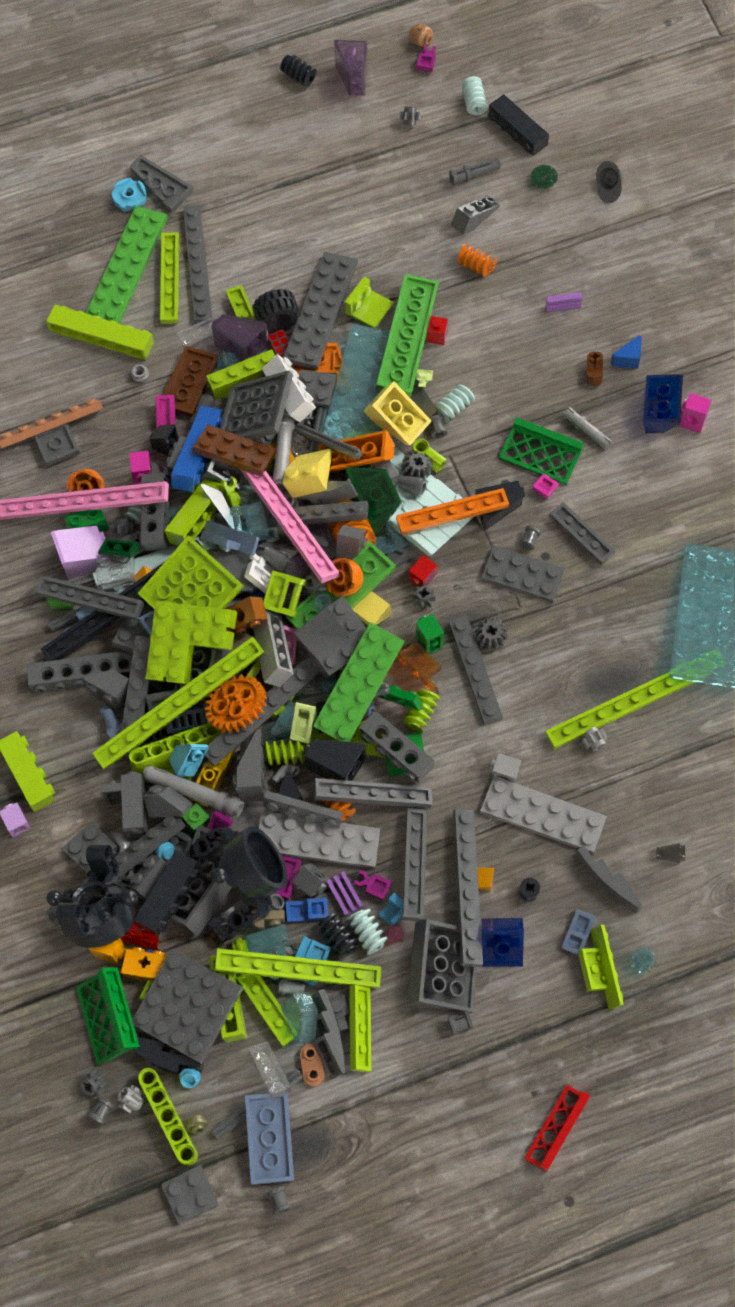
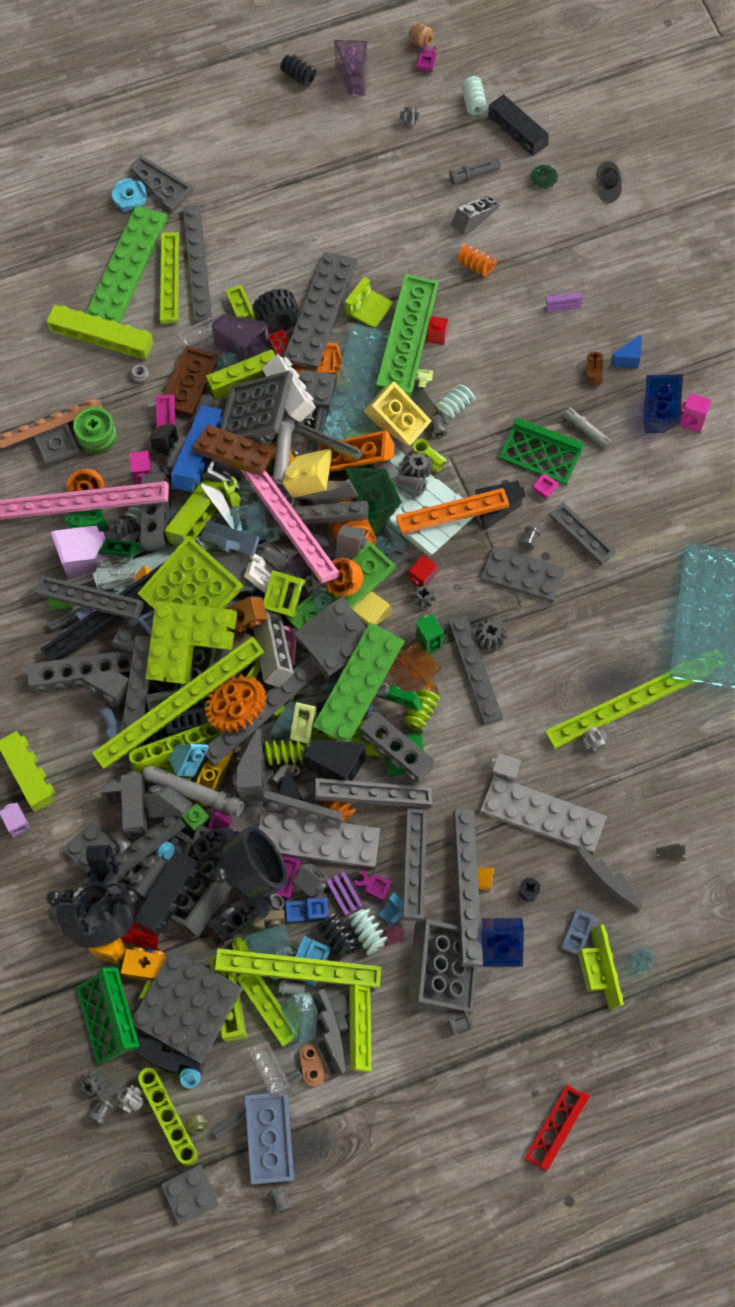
(95, 430): none -> bright green wheel

